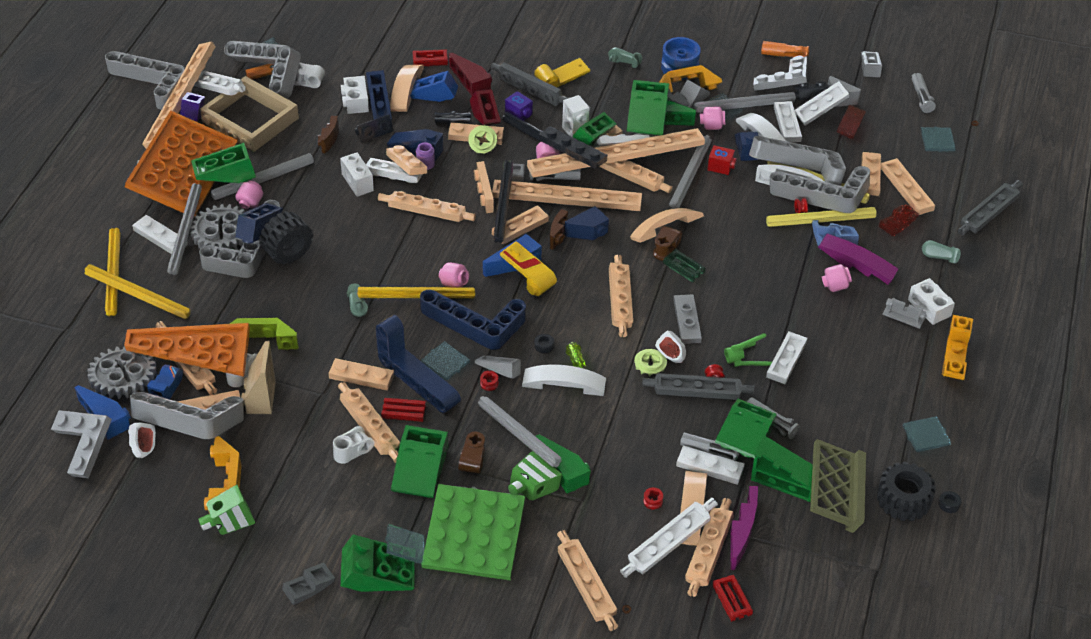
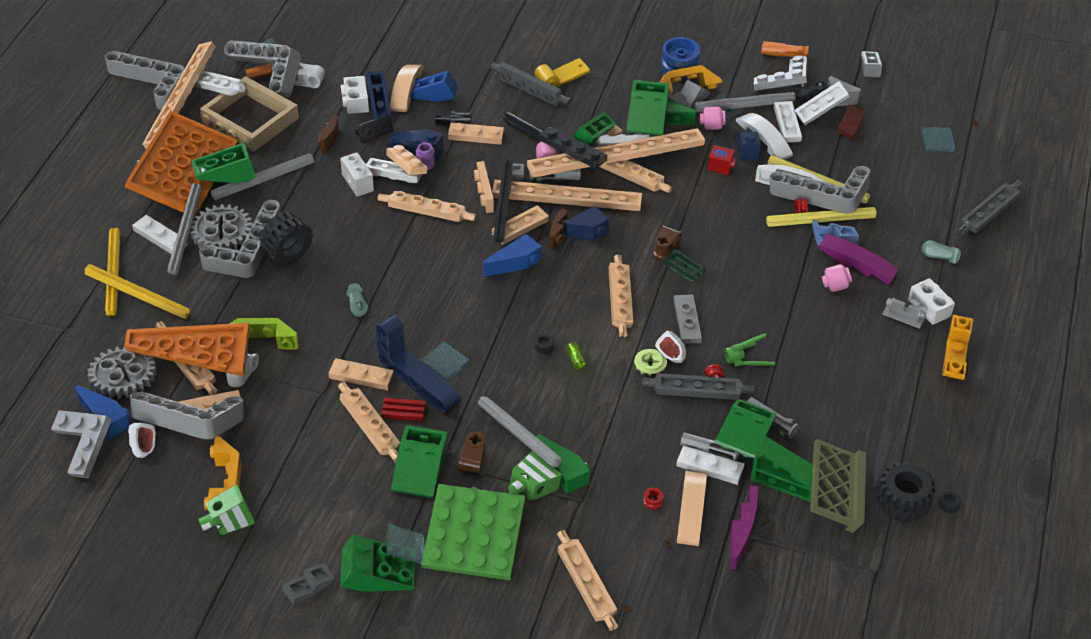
(166, 381): blue leg -> none
(191, 106): dark purple brick -> none
(249, 195): bright pink head -> none
(253, 221): dark blue slope -> none
(260, 383): tan slope -> none
(351, 445): white piece -> none
(414, 292): yellow axle -> none
(430, 57): red tile -> none
(453, 275): bright pink head -> none
(470, 74): dark red slope -> none
(479, 132): yellowish green gear -> none
(484, 107): dark red slope -> none
(486, 332): dark blue beam -> none
(489, 375): red bush -> none
(505, 366): light grey slope -> none
(519, 105): dark purple brick -> none
(538, 275): yellow door -> none
(564, 376): white slope -> none
(574, 114): white brick -> none
(619, 55): sand green piece -> none
(647, 228): light nougat slope -> none
(669, 537): white plate -> none
(689, 174): light grey axle -> none
(709, 547): light nougat plate -> none
(725, 602): red tile -> none
(786, 357): white plate -> none
(798, 155): light grey beam -> none
(873, 162): light nougat plate -> none
(899, 220): clear red slope -> none
(907, 186): light nougat plate -> none
(926, 101): light grey piece -> none
(926, 434): clear light blue piece -> none

